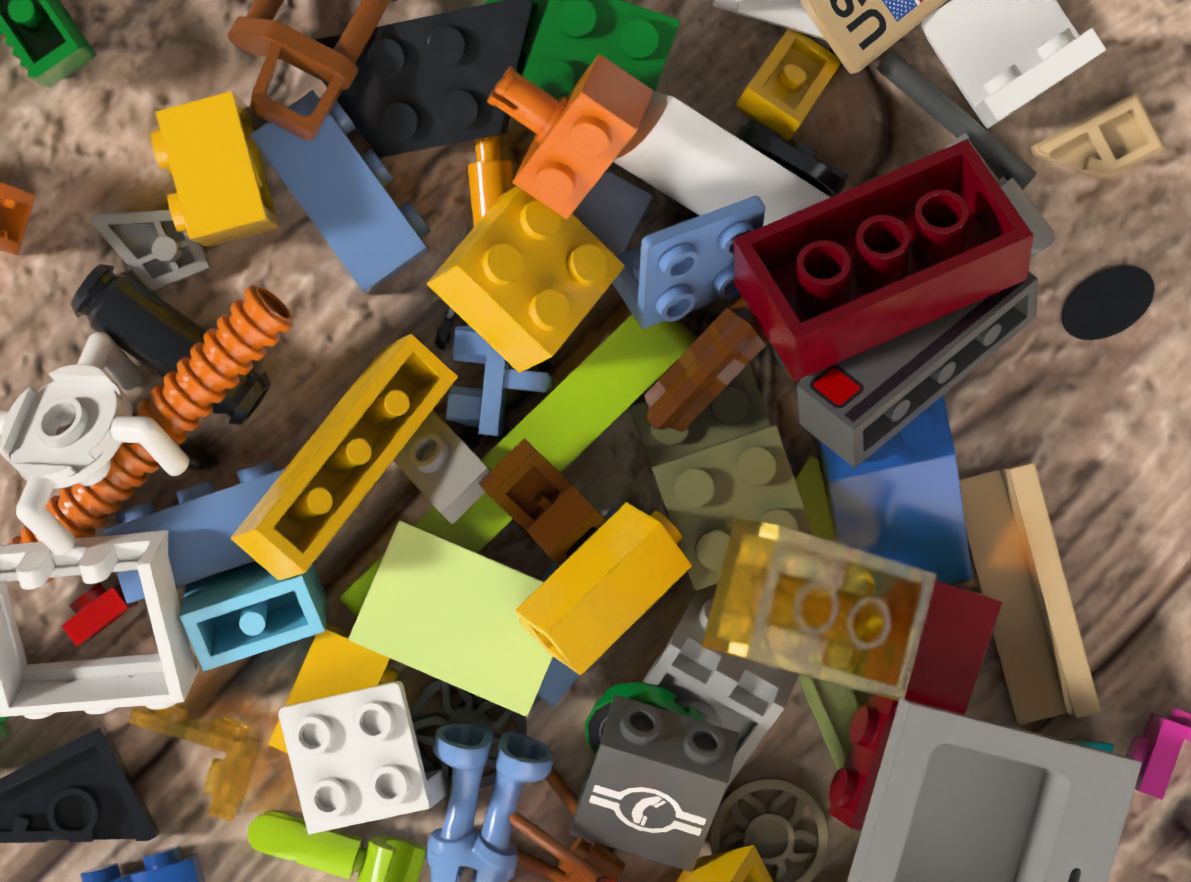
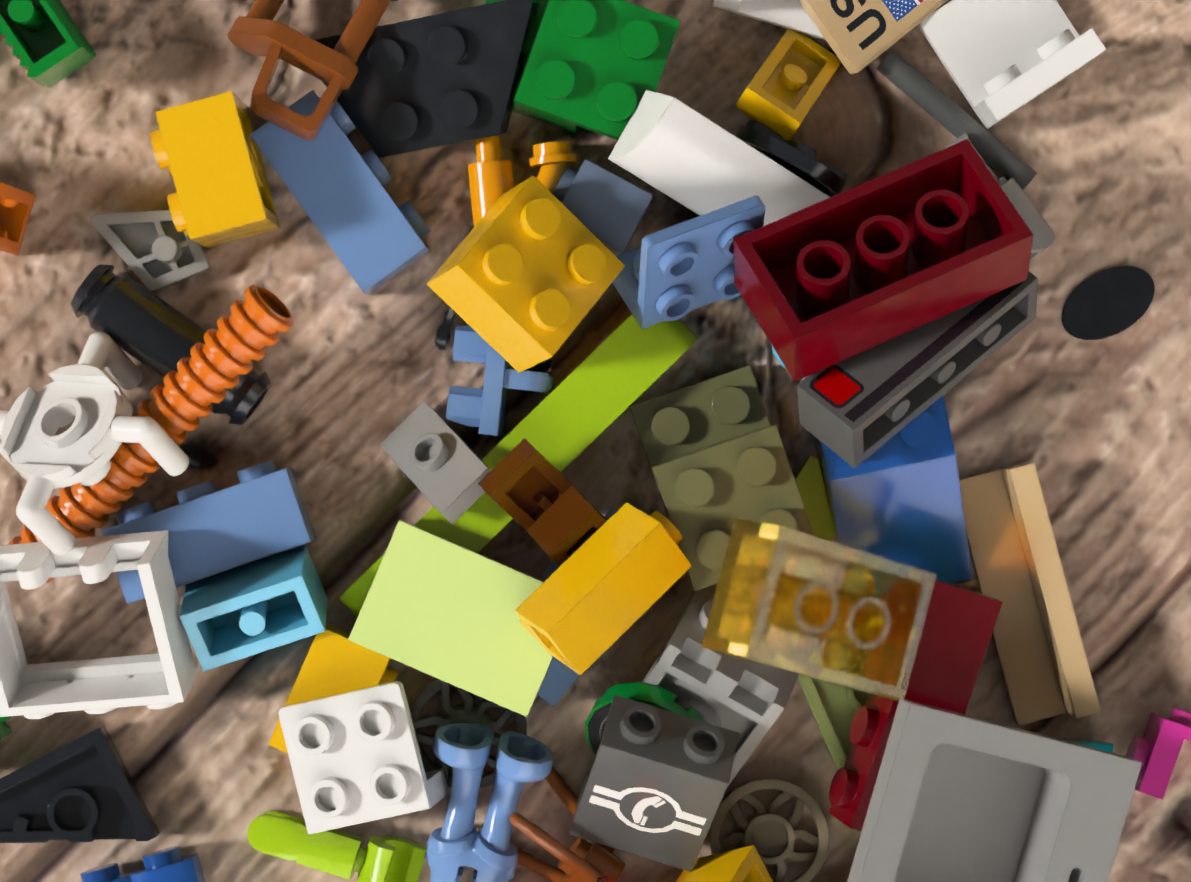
(95, 612): red plate -> none
(226, 778): clear yellow bracket -> none
(344, 458): yellow brick -> none
(573, 134): orange brick -> none
(705, 368): reddish brown rock -> none
(1105, 141): tan tile -> none

